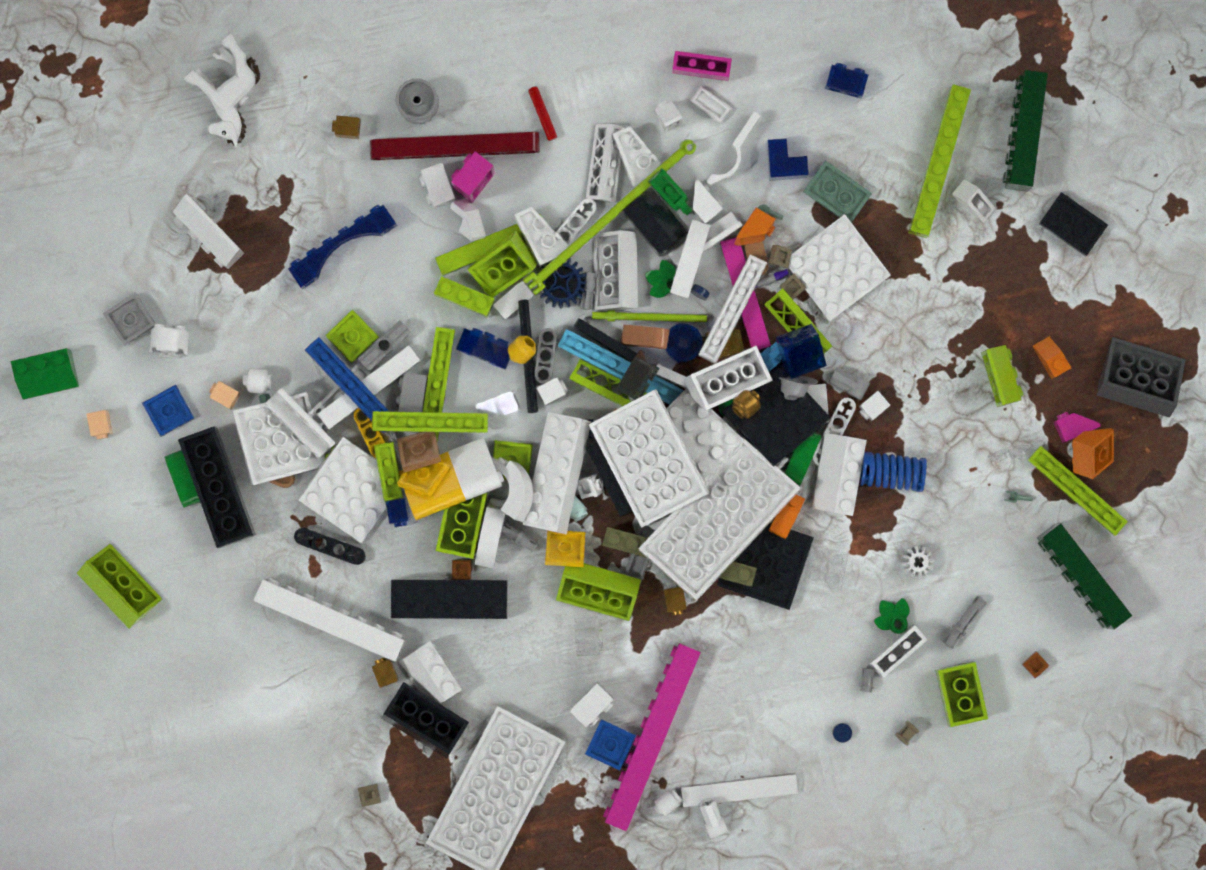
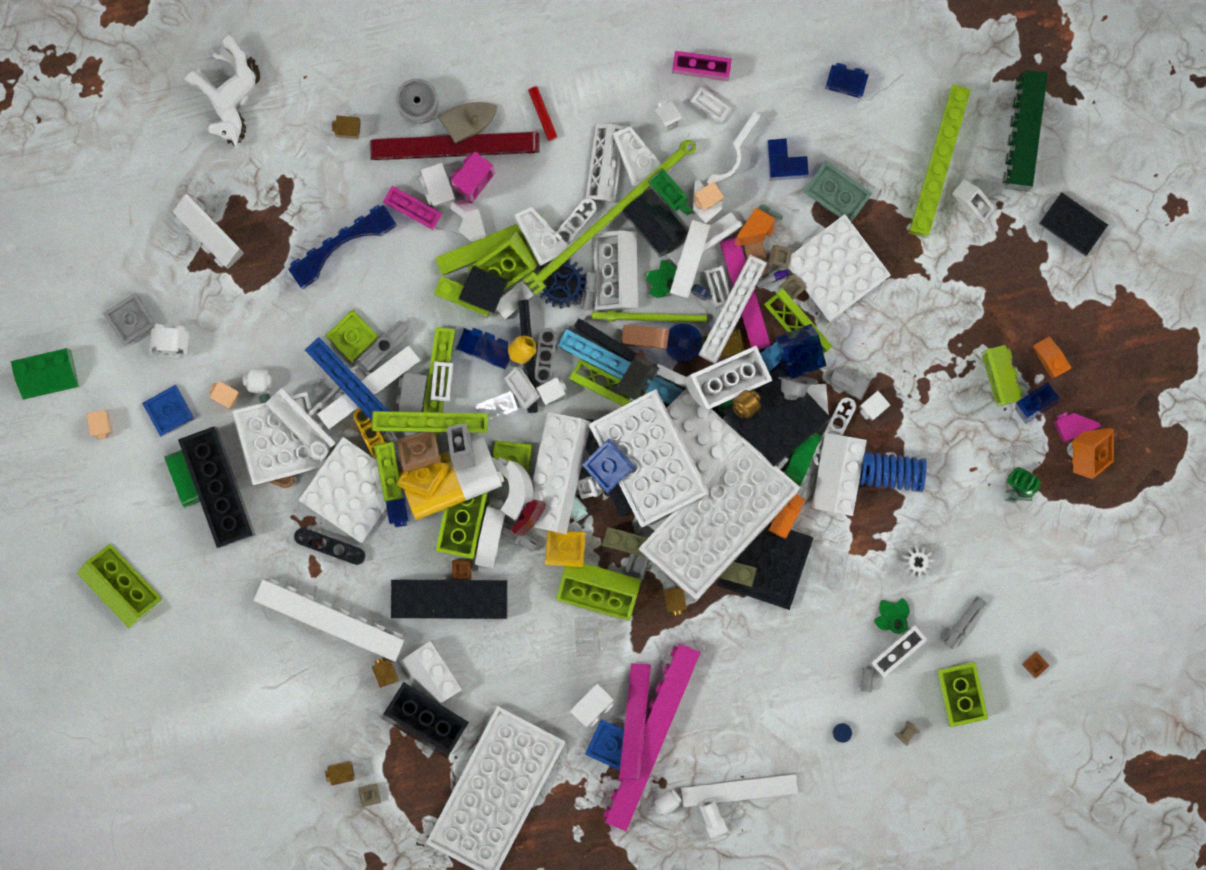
(318, 450): none -> white tile
(340, 773): none -> pearl gold brick
(412, 208): none -> dark pink plate
(434, 380): none -> white tile
(460, 446): none -> light grey brick
(467, 119): none -> dark tan shield
(483, 289): none -> black slope
(522, 387): none -> white tile
(531, 515): none -> dark red slope
(608, 465): none -> tile
(635, 721): none -> dark pink tile
(708, 197): none -> light nougat brick
(713, 271): none -> white tile
(1024, 482): none -> green gear
(1036, 403): none -> clear blue brick
(1077, 490): lime plate -> none
(1084, 576): dark green brick -> none
(1141, 377): dark grey slope -> none

